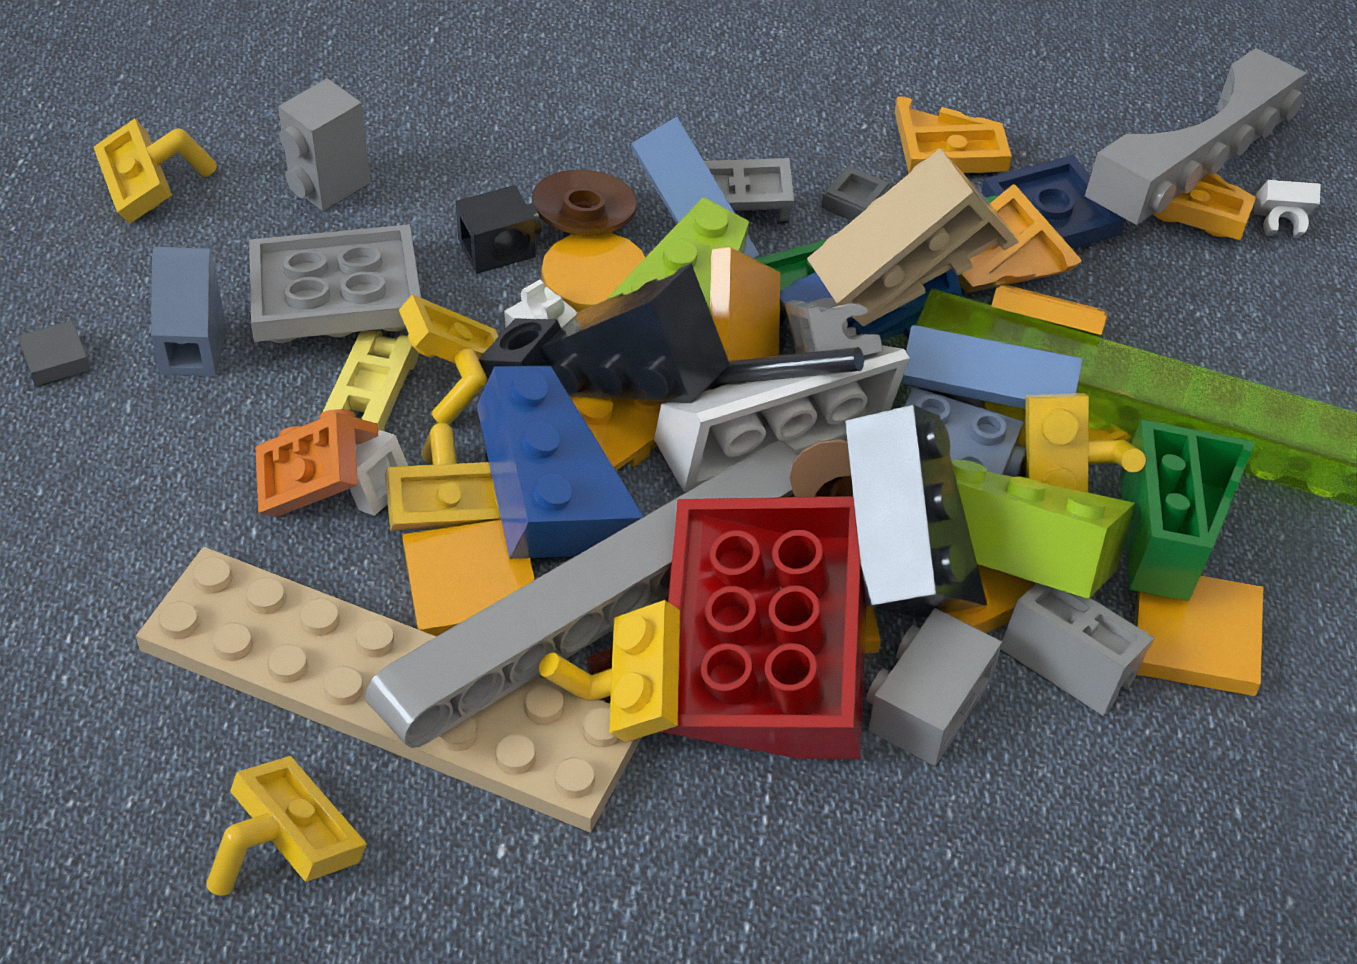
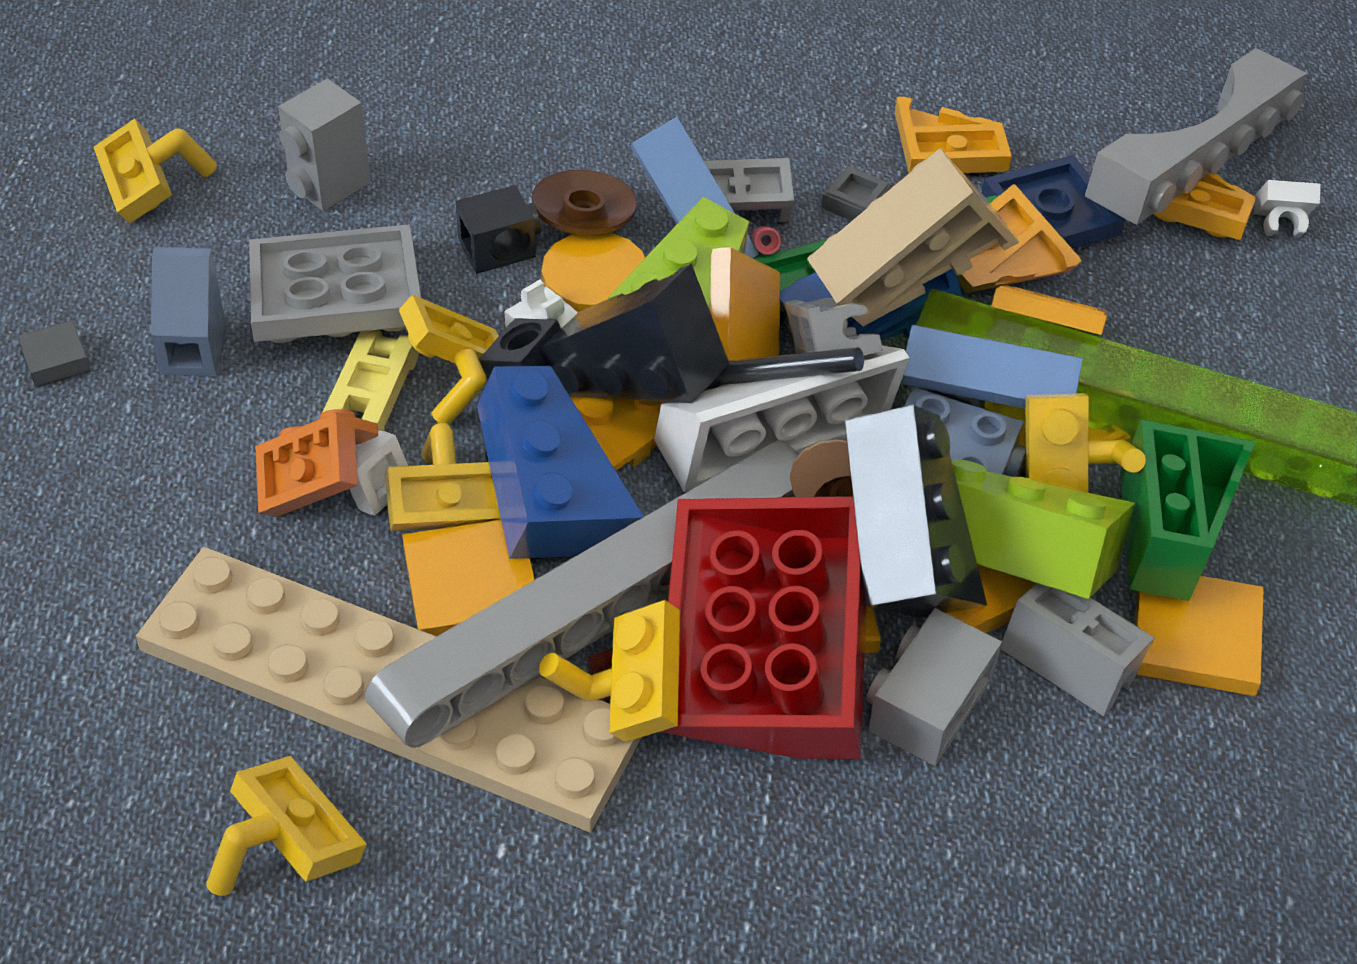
(770, 244): none -> coral piece

